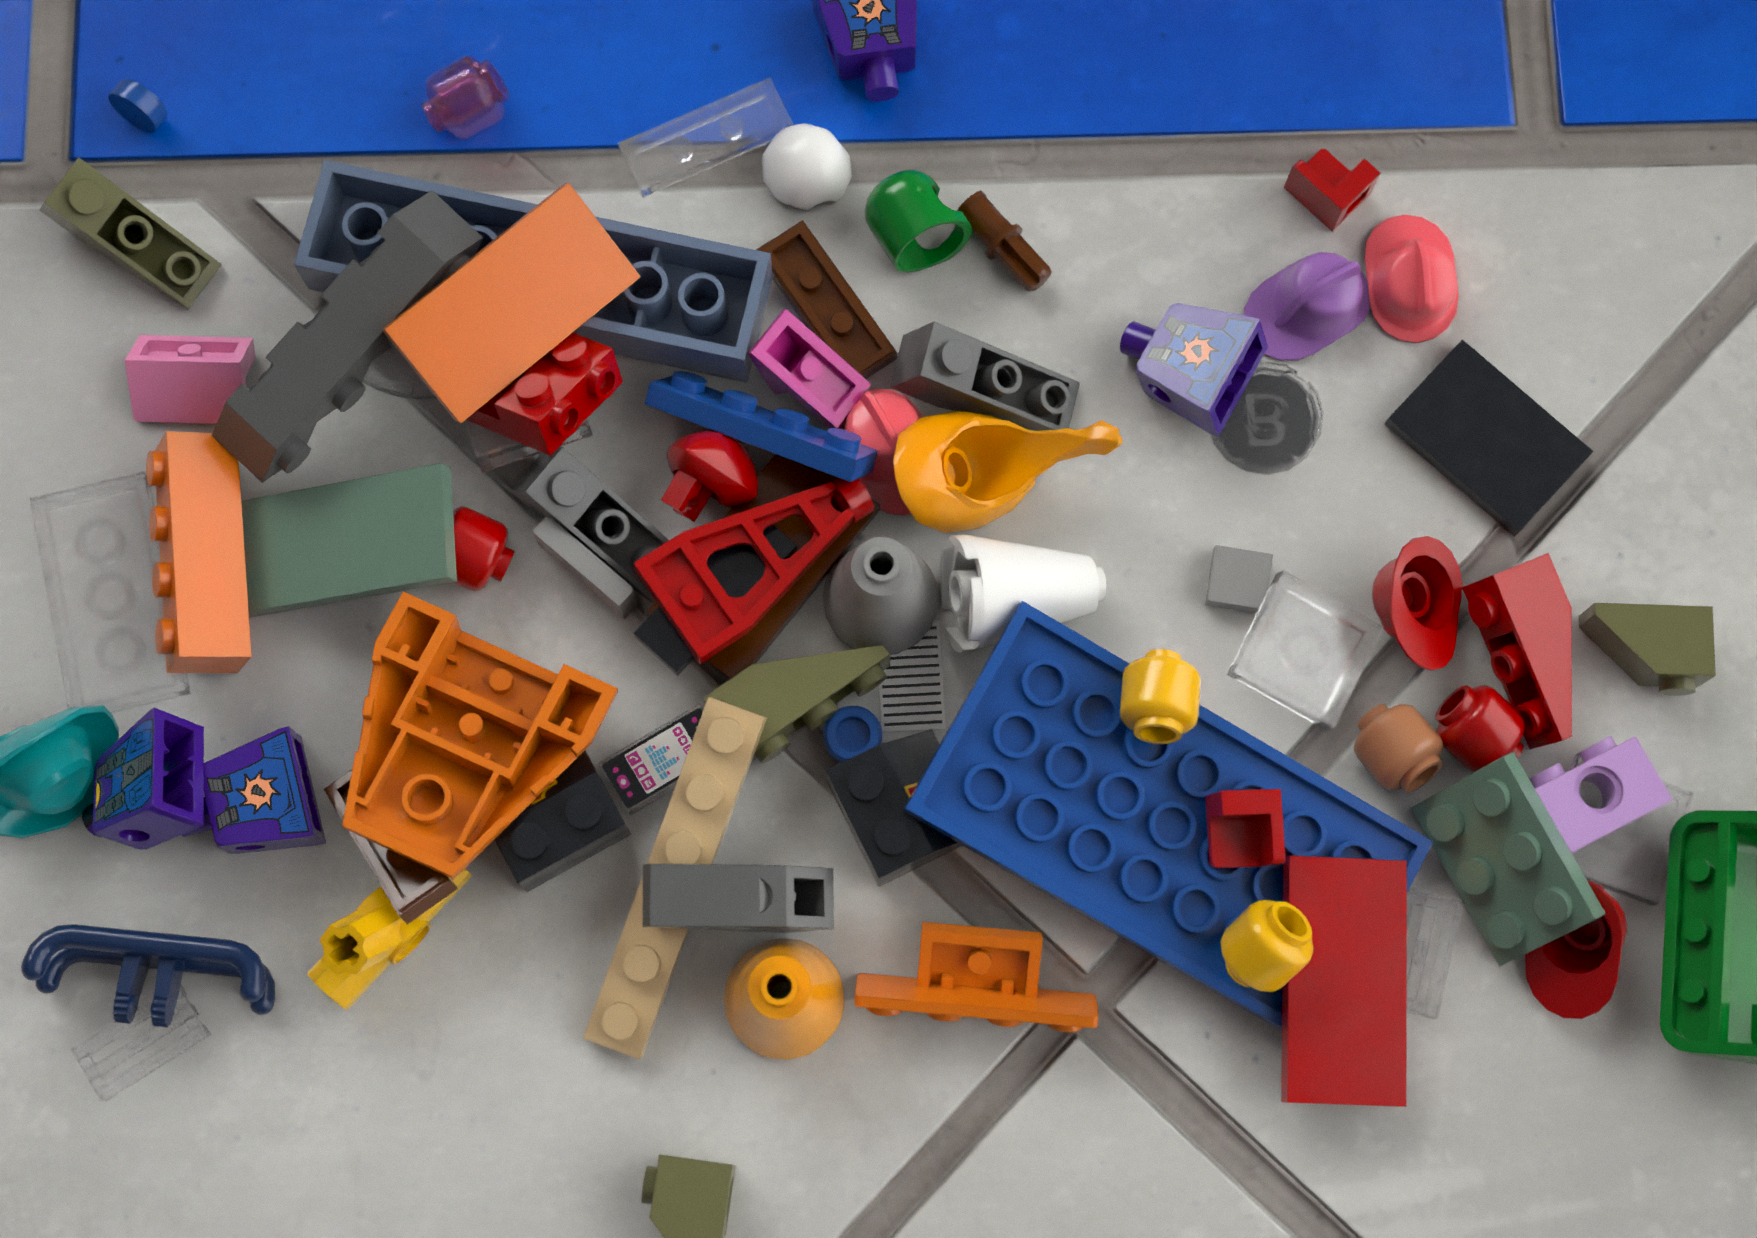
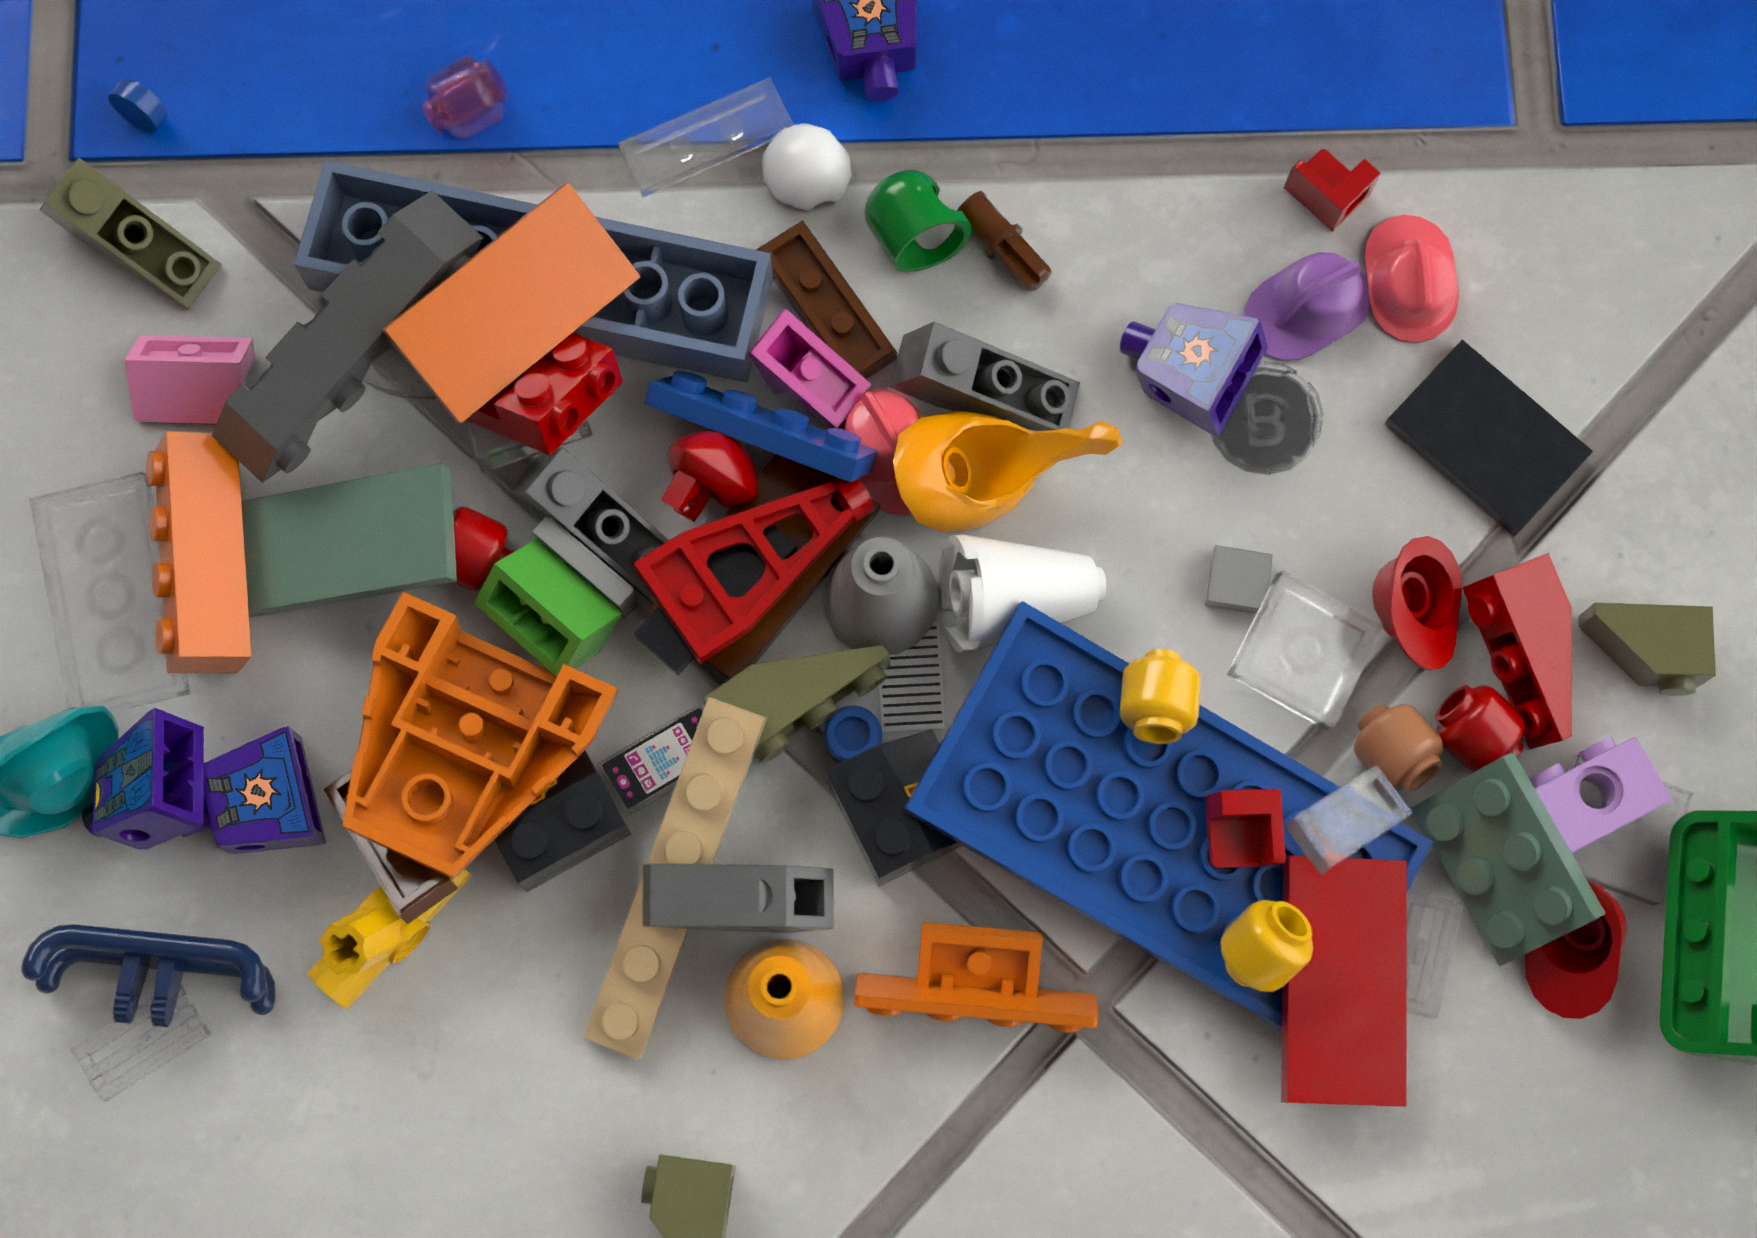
(547, 607): none -> bright green brick
(1348, 819): none -> clear tile

